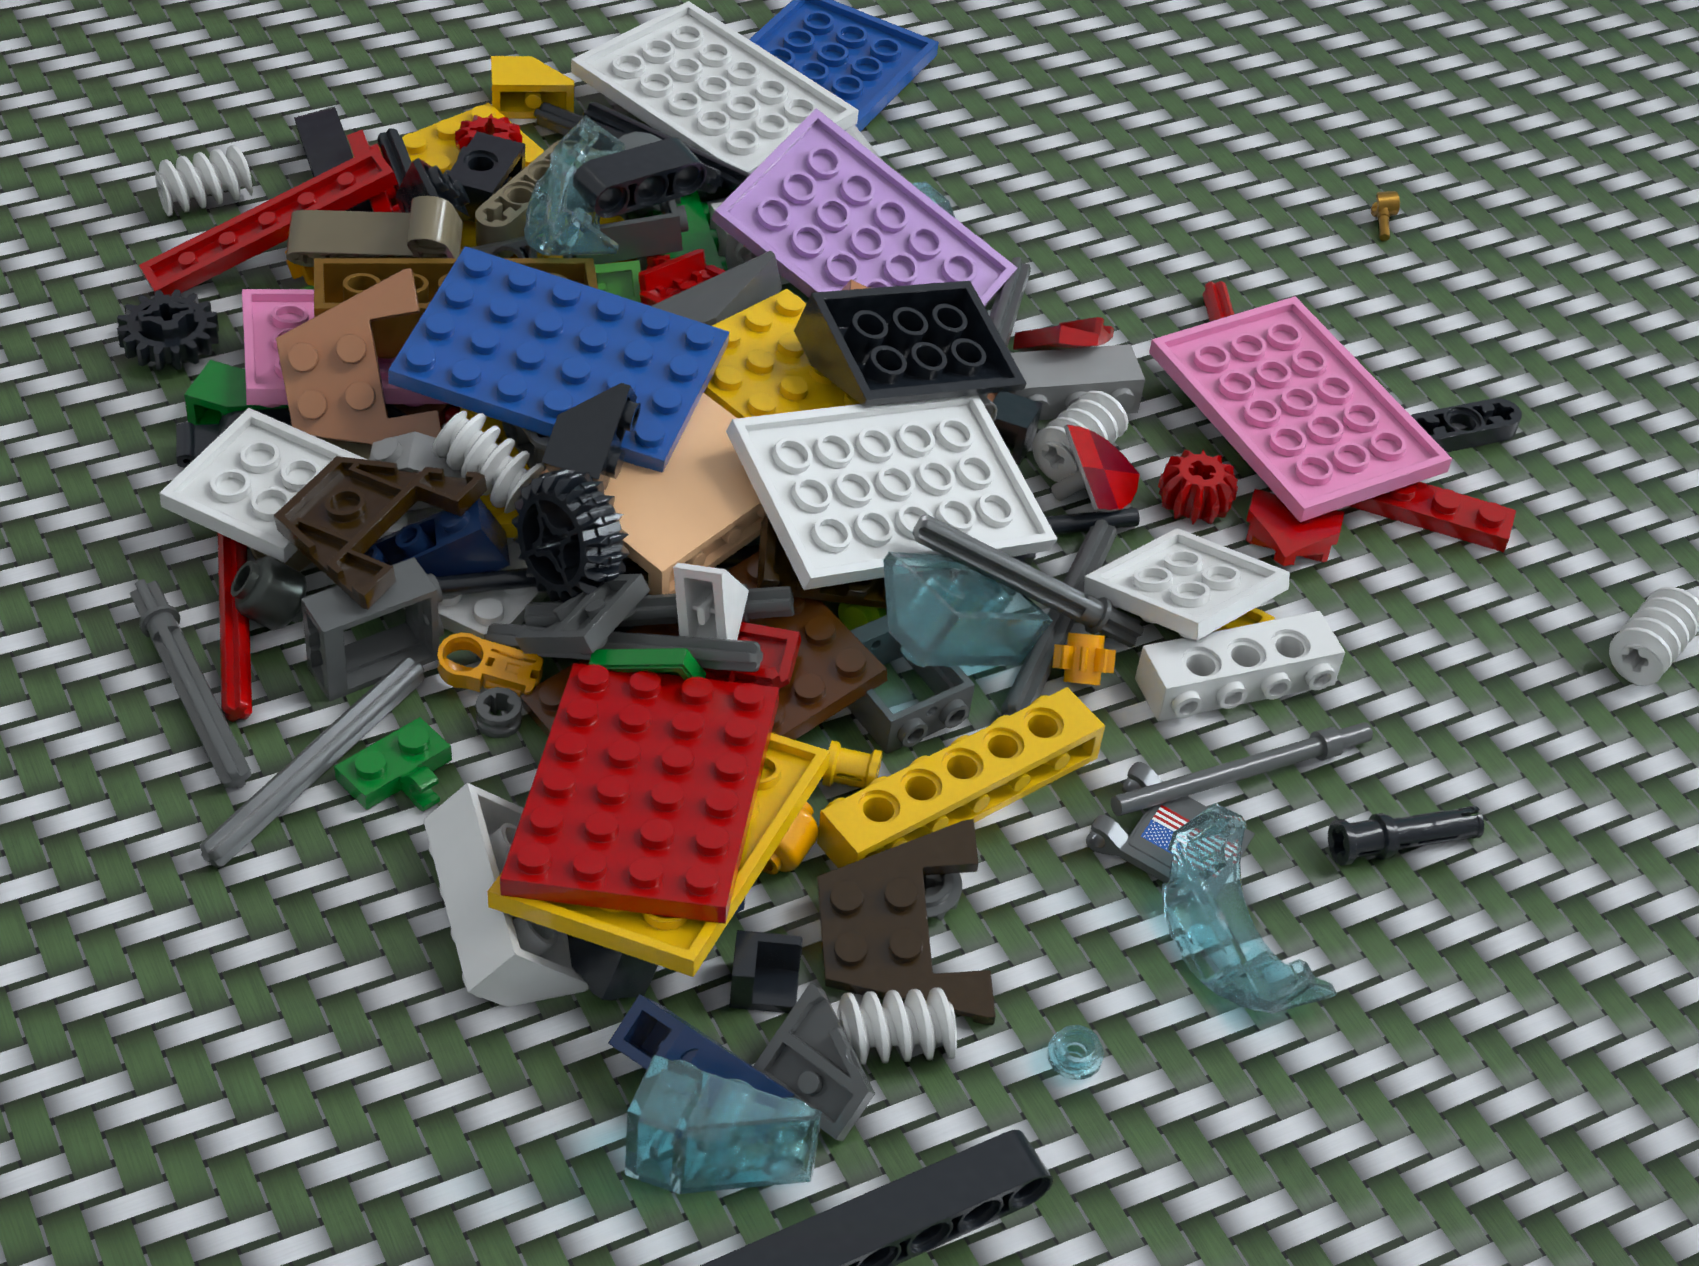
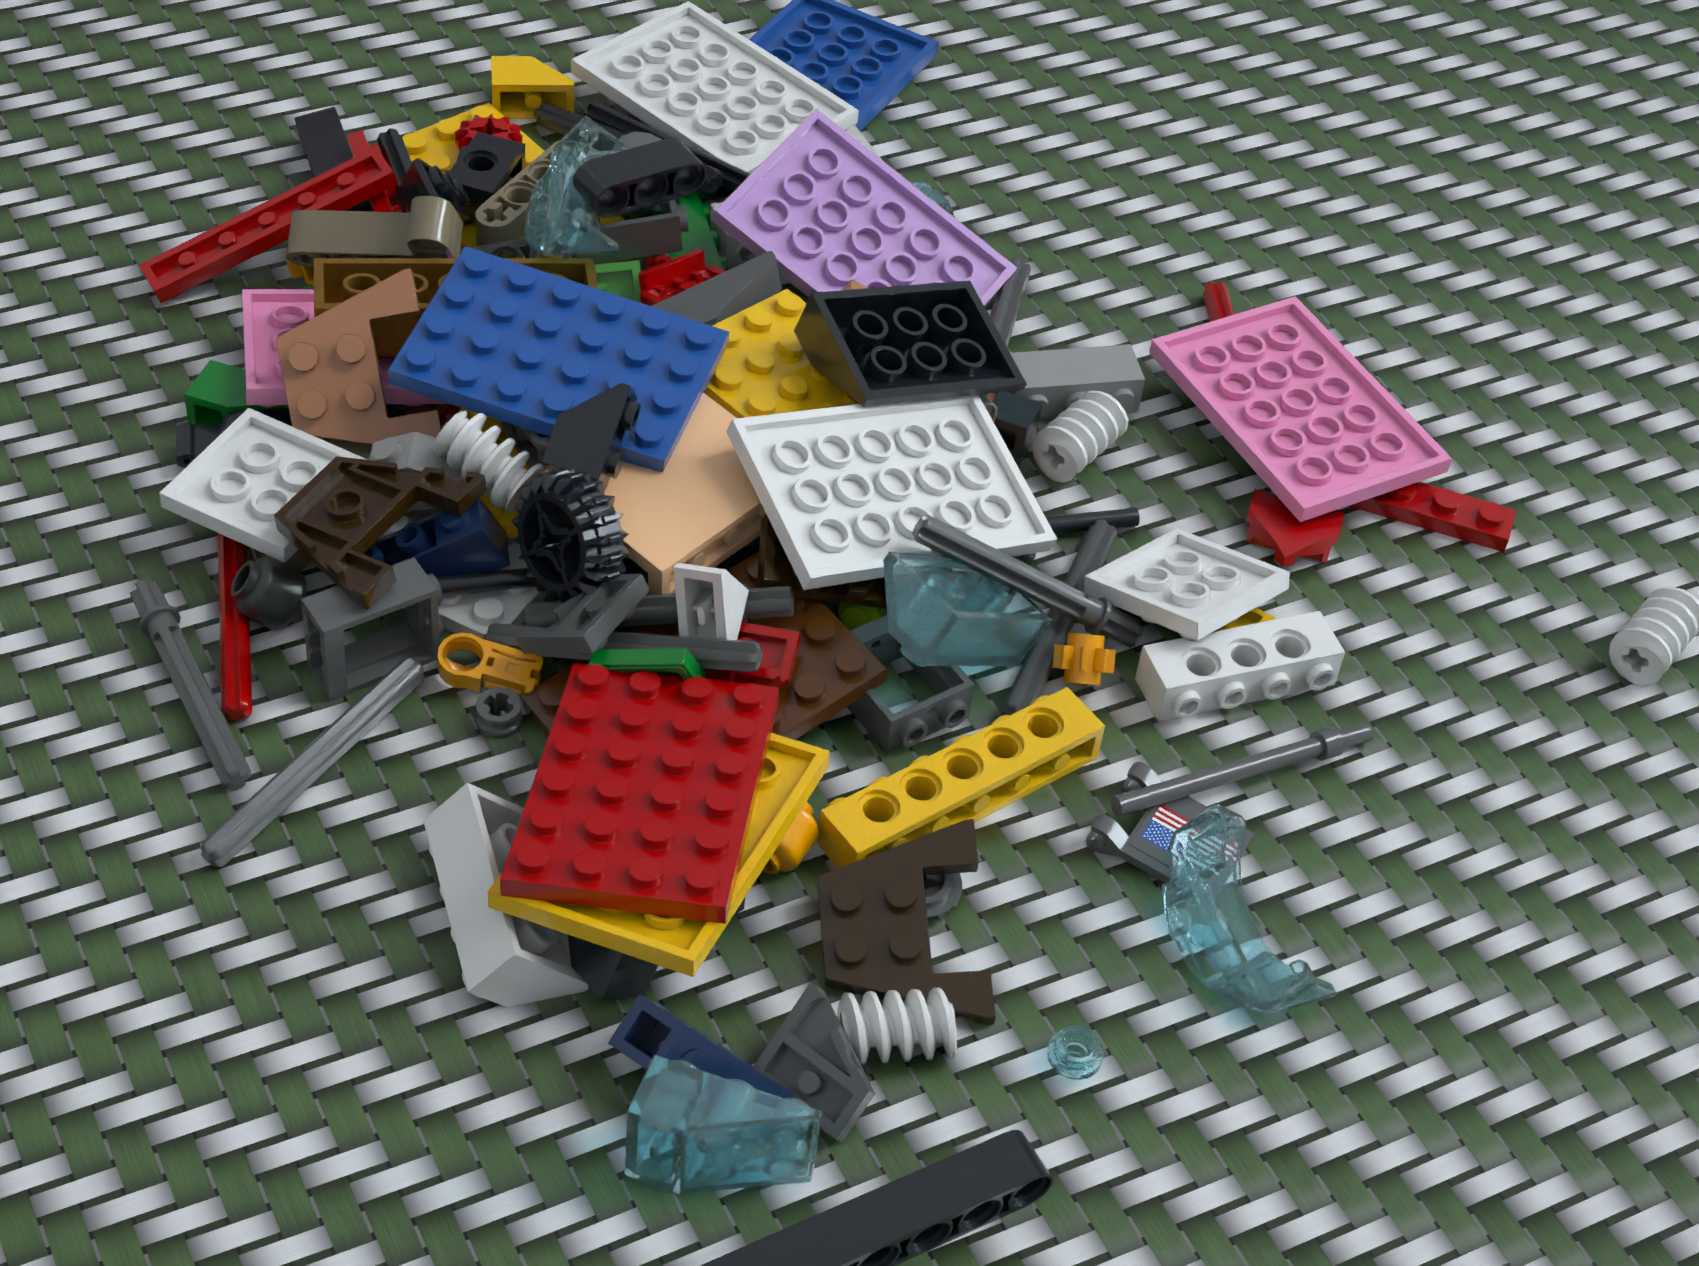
(168, 329): black gear -> none
(202, 178): white piece -> none
(397, 763): green plate -> none
(765, 971): black panel -> none
(851, 766): yellow bush -> none
(1067, 335): red slope -> none
(1102, 471): shield -> none
(1198, 486): red gear -> none
(1386, 206): pearl gold hand -> none
(1386, 835): black pin -> none
(1488, 419): black beam -> none

